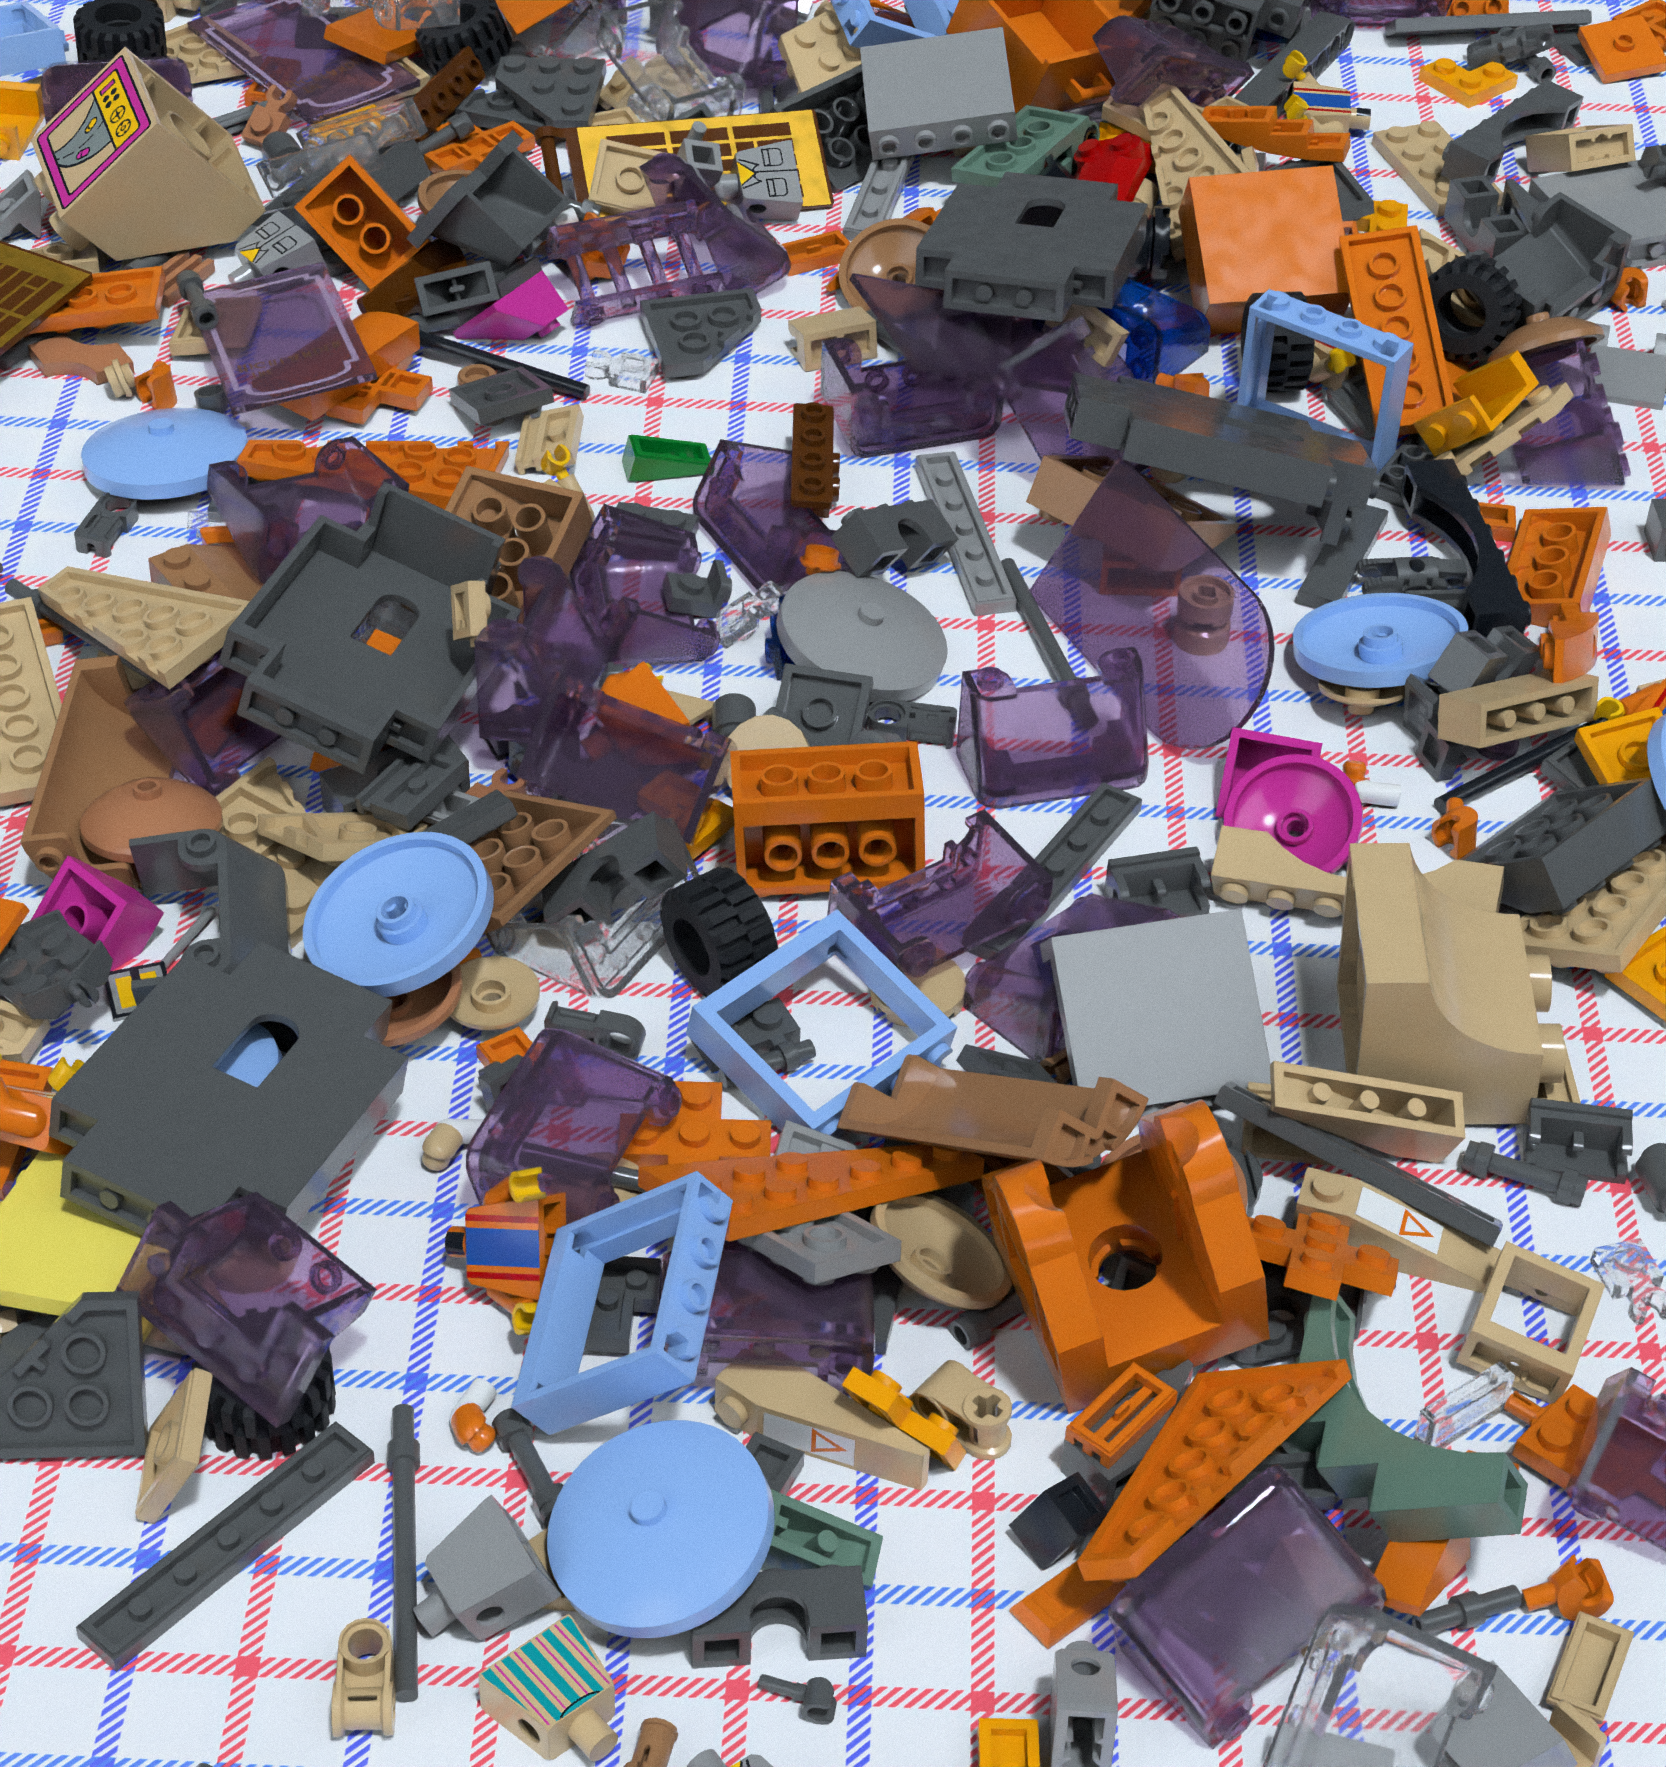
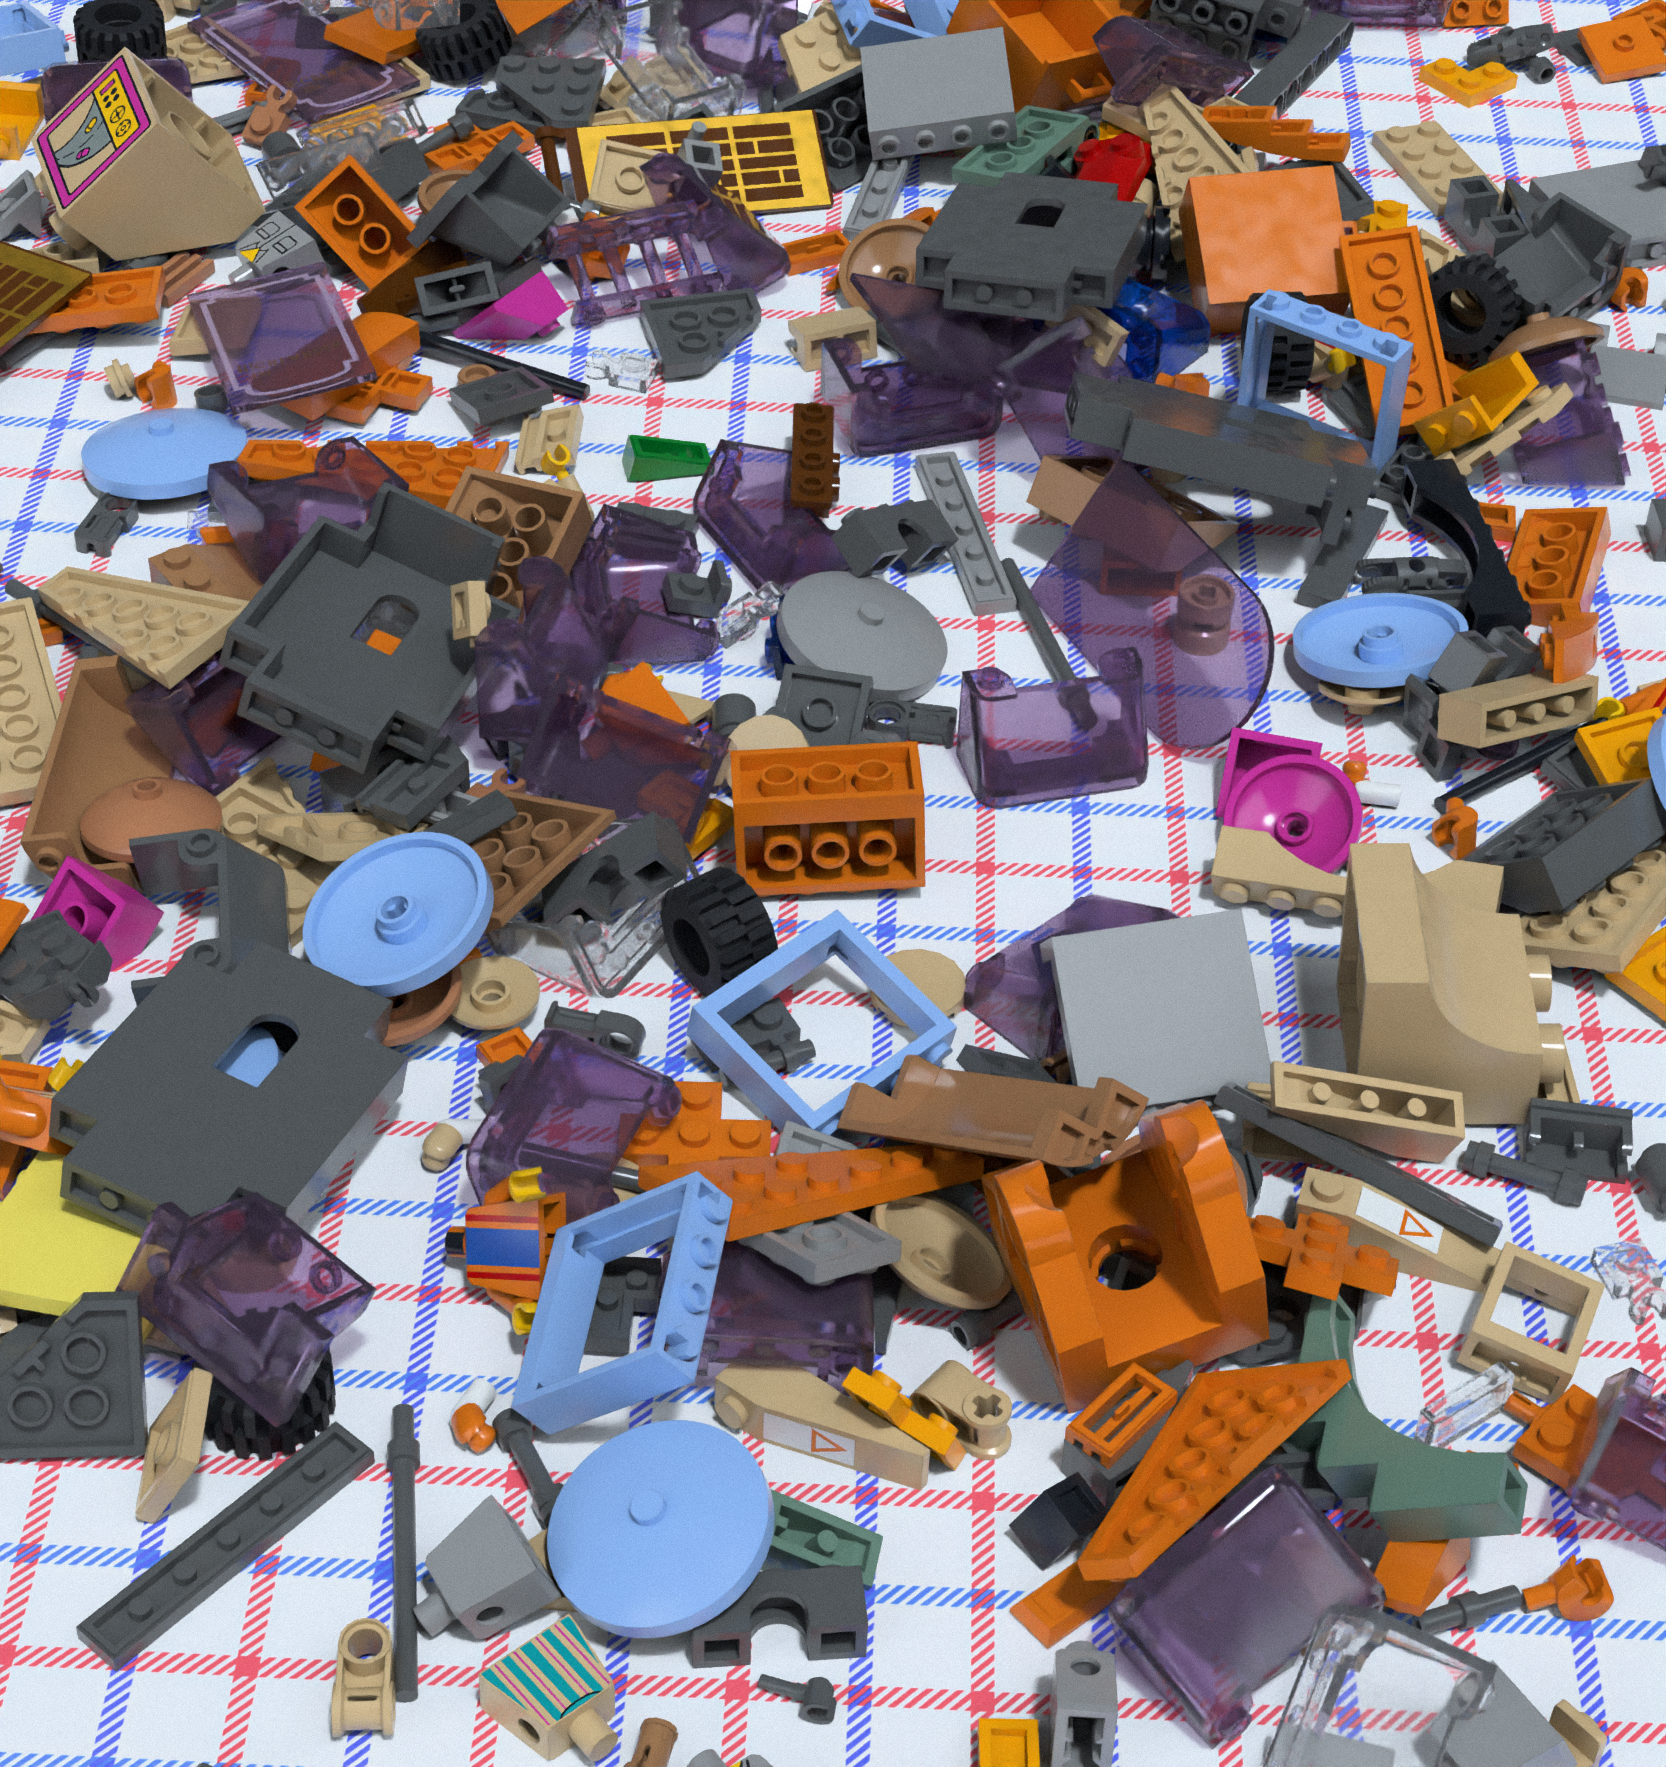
(67, 357): nougat tile -> none
(119, 981): piece -> none
(202, 309): dark grey bar -> none
(448, 89): reddish brown bracket -> none
(766, 181): light grey torso -> none
(777, 1461): dark grey plate -> none
(820, 559): orange plate -> none
(952, 905): clear purple windscreen -> none
(1075, 852): dark grey tile -> none
(1162, 880): dark grey hinge -> none
(1324, 104): torso -> none
(1482, 148): dark grey arch -> none
(1485, 22): dark grey tile -> none
(1580, 148): tan window -> none
(1590, 1666): tan tile -> none

